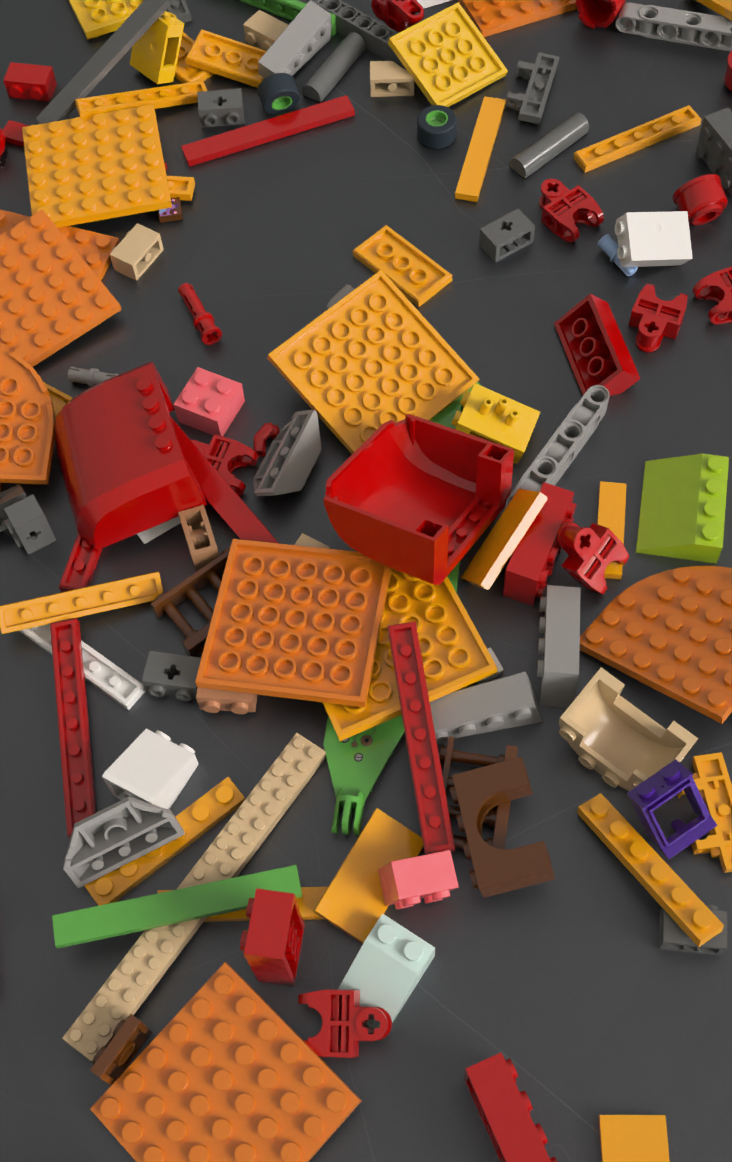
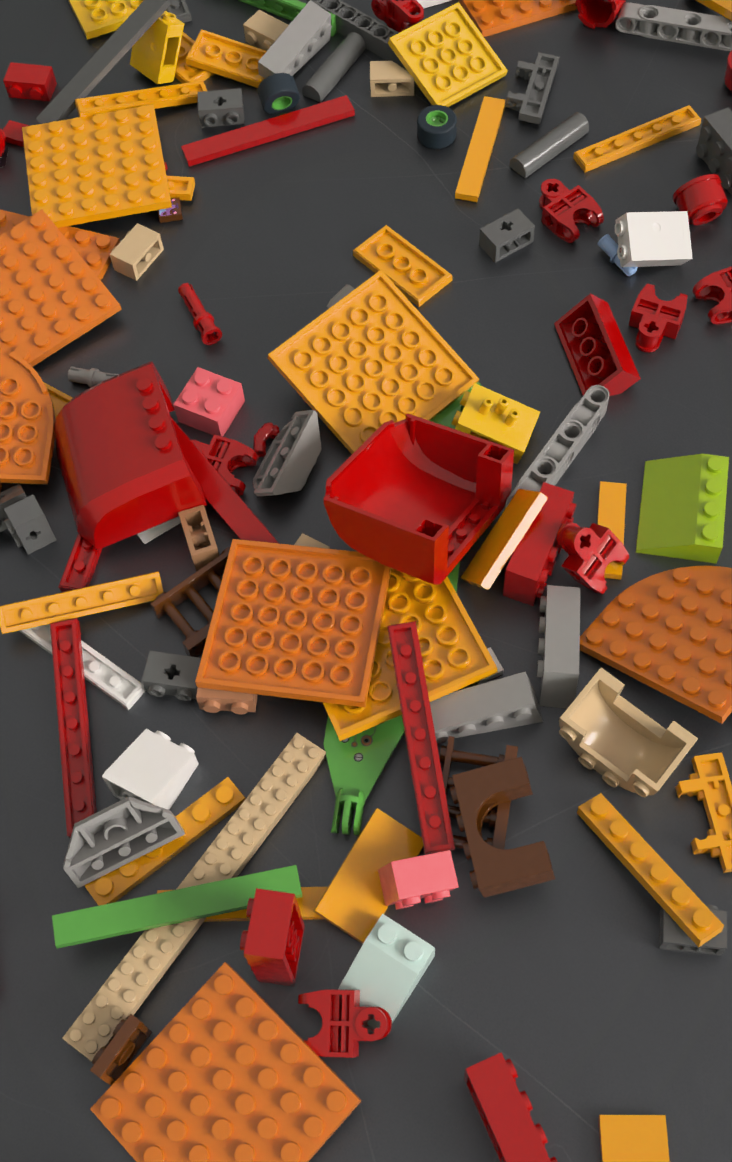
(660, 789): dark purple window -> none

